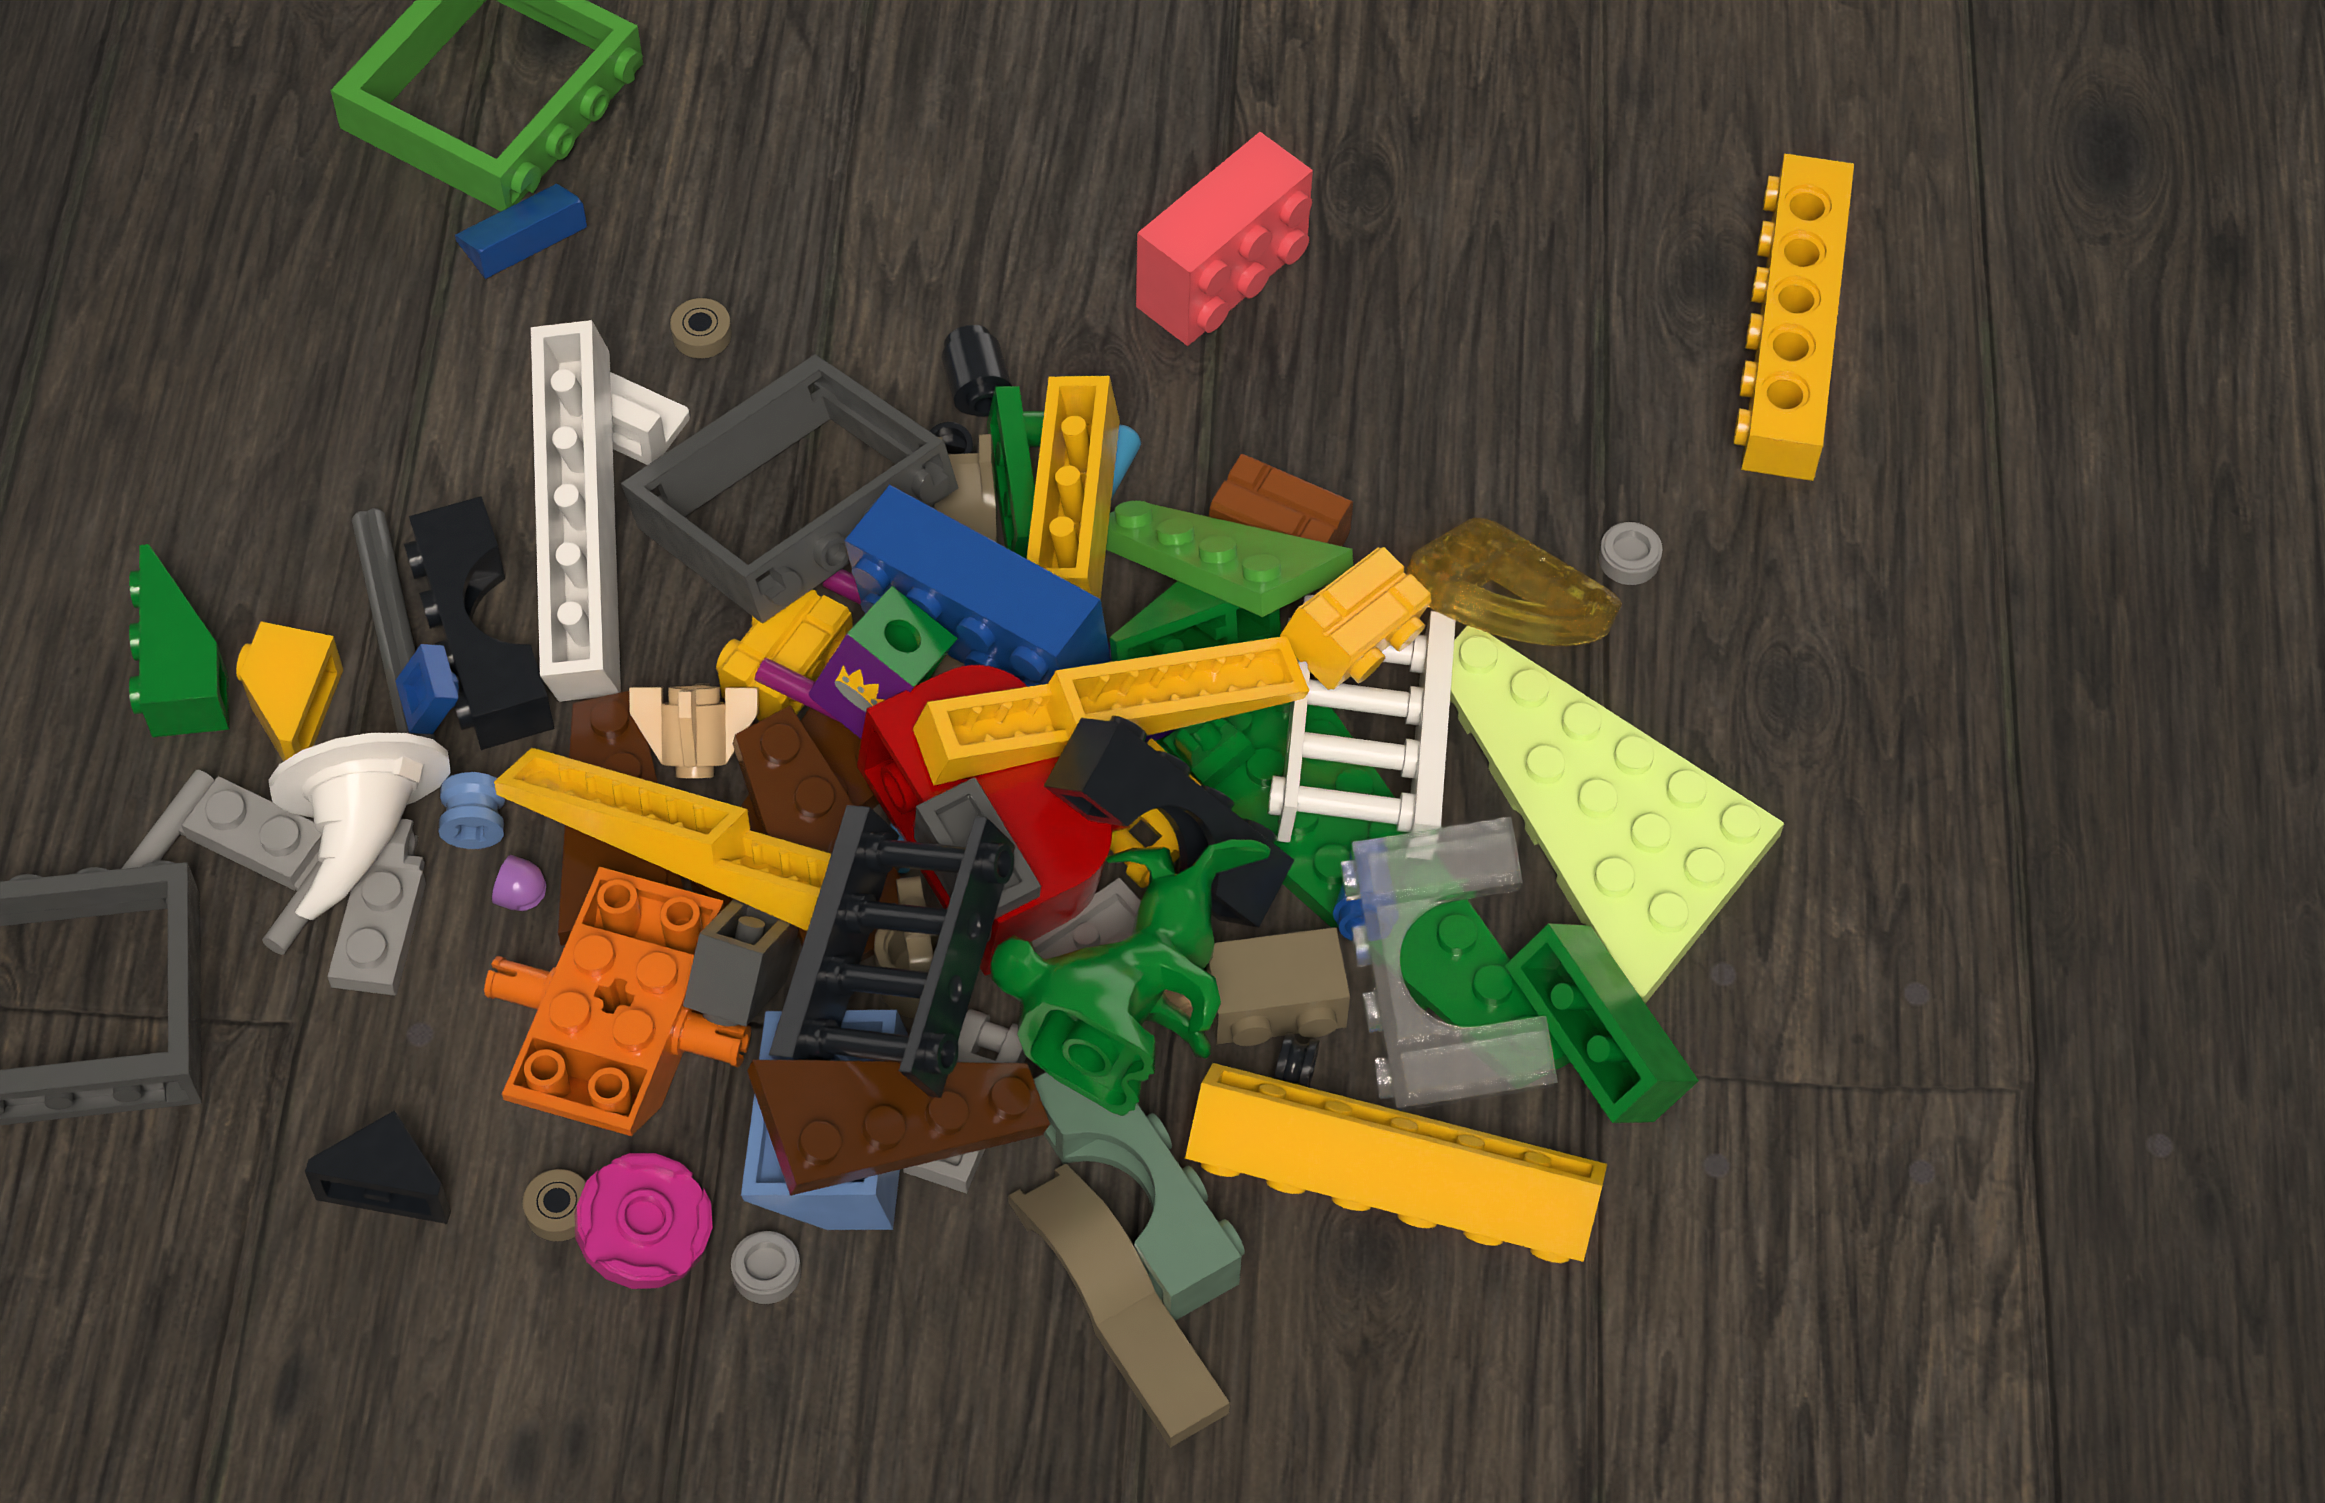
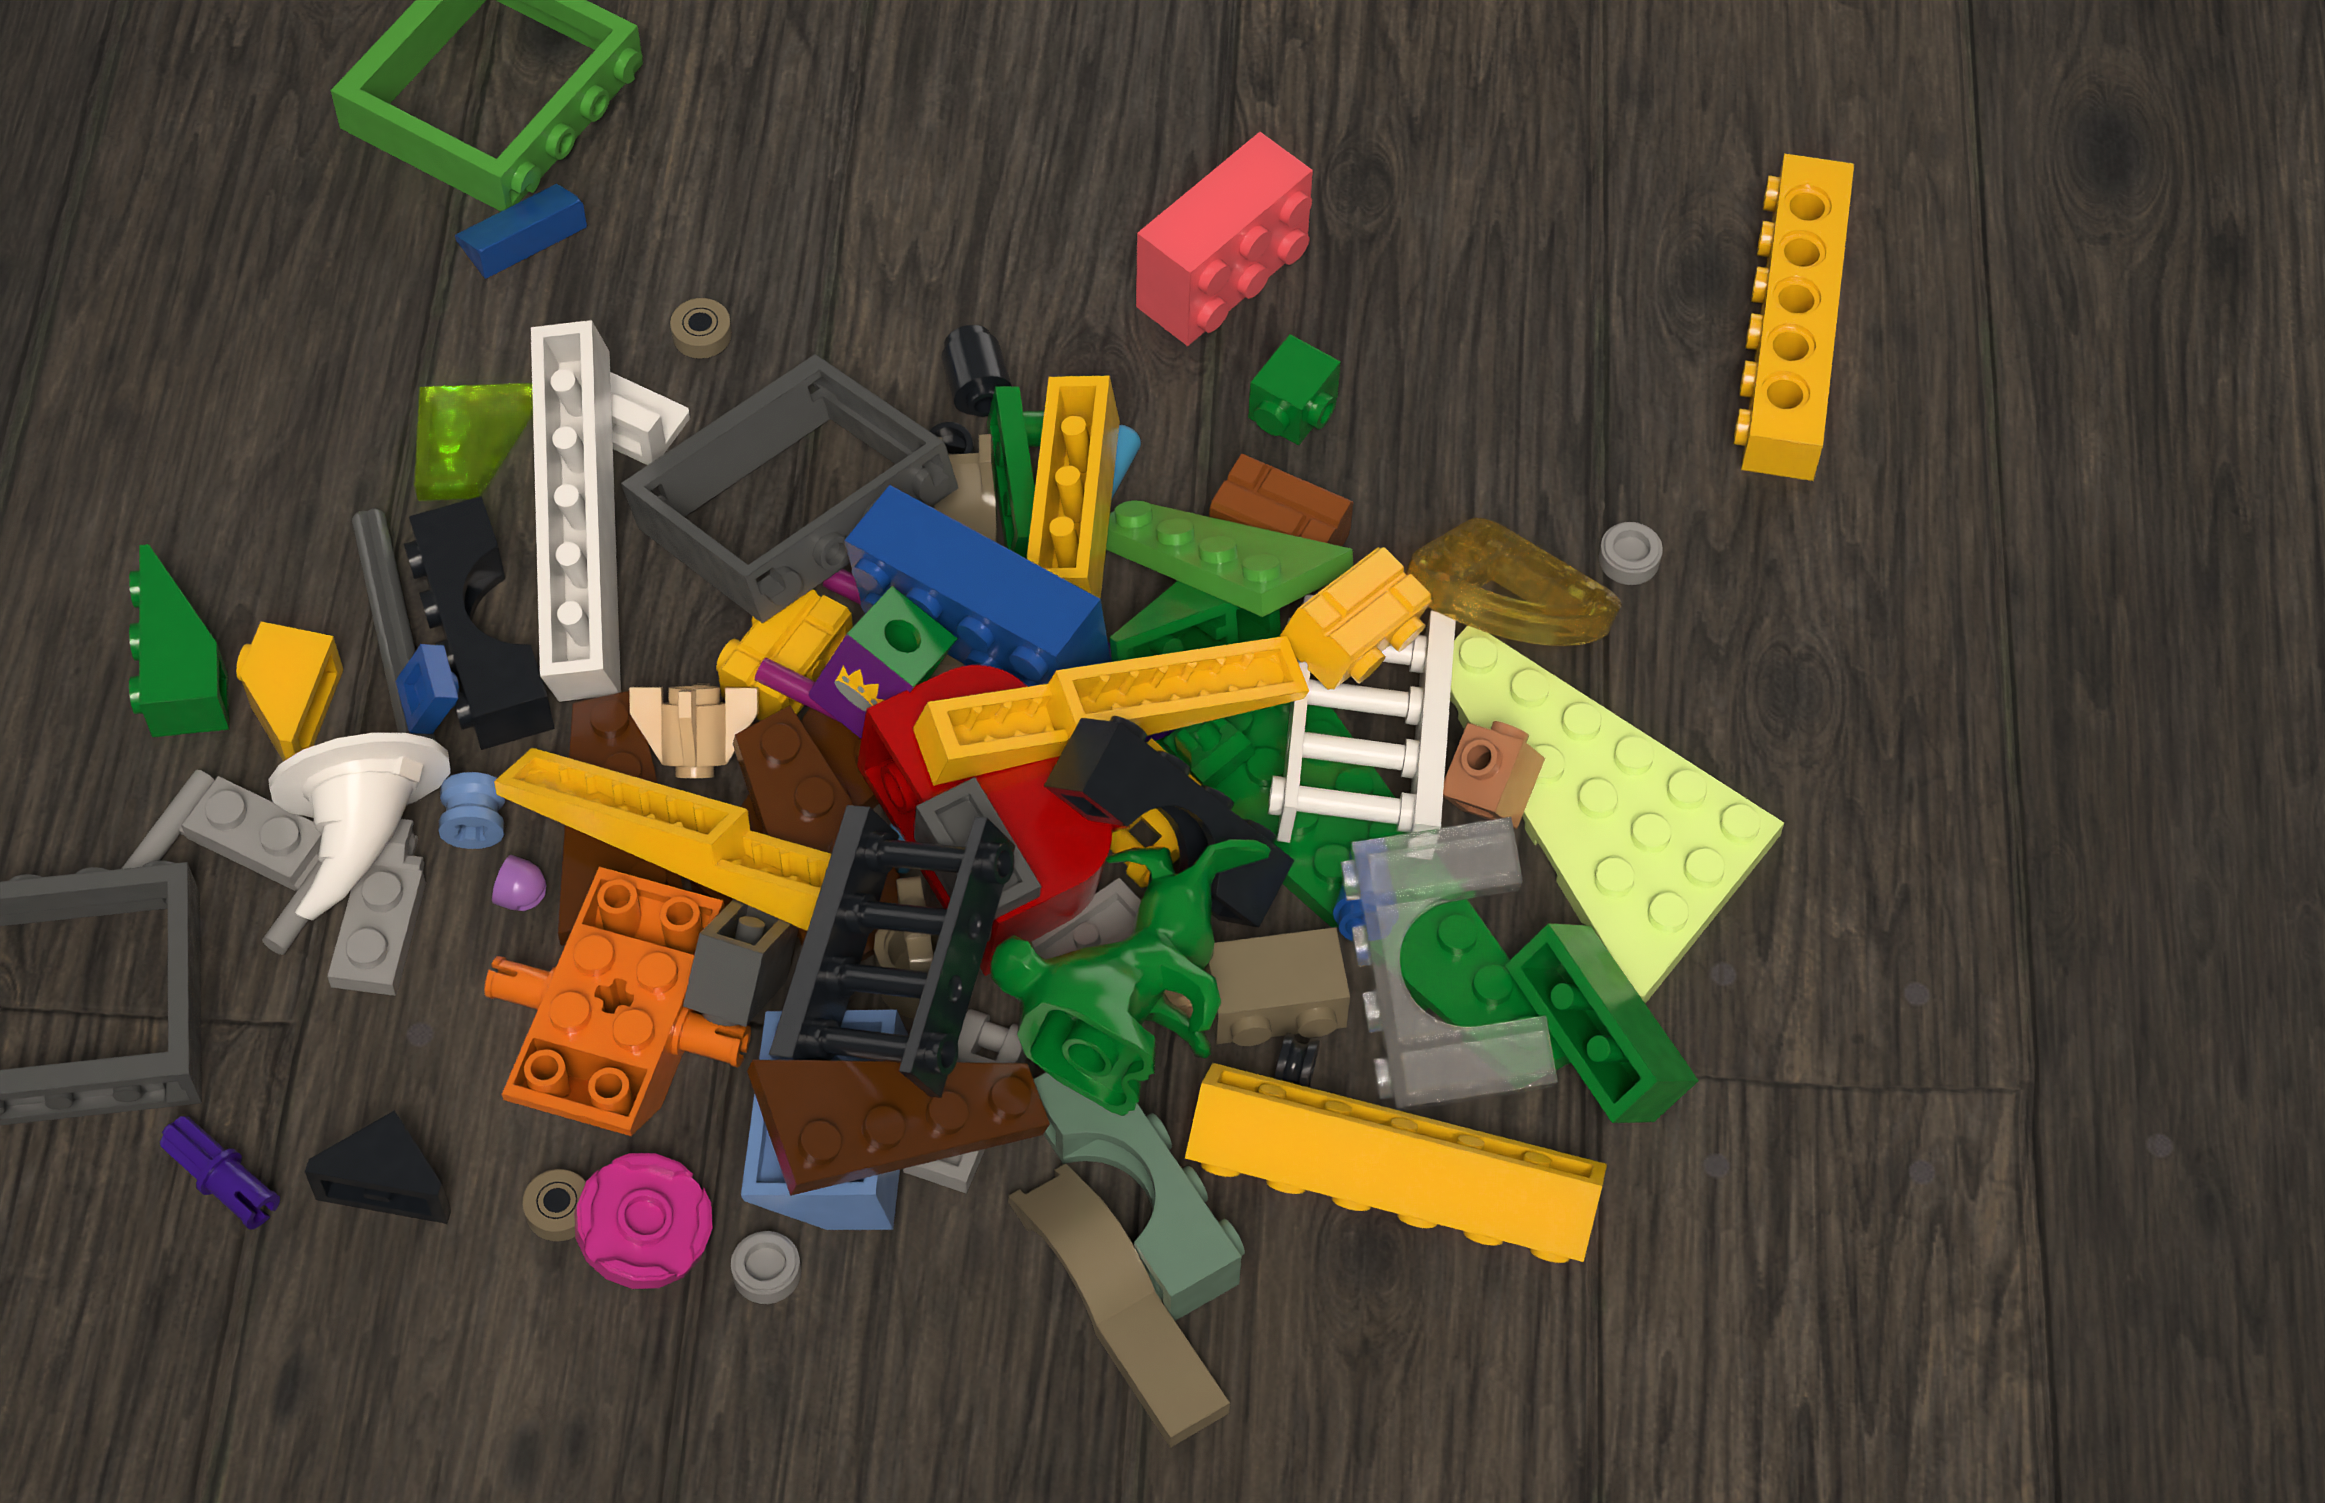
(218, 1171): none -> dark purple axle
(466, 436): none -> clear neon green wing
(1294, 390): none -> green brick
(1493, 772): none -> nougat brick

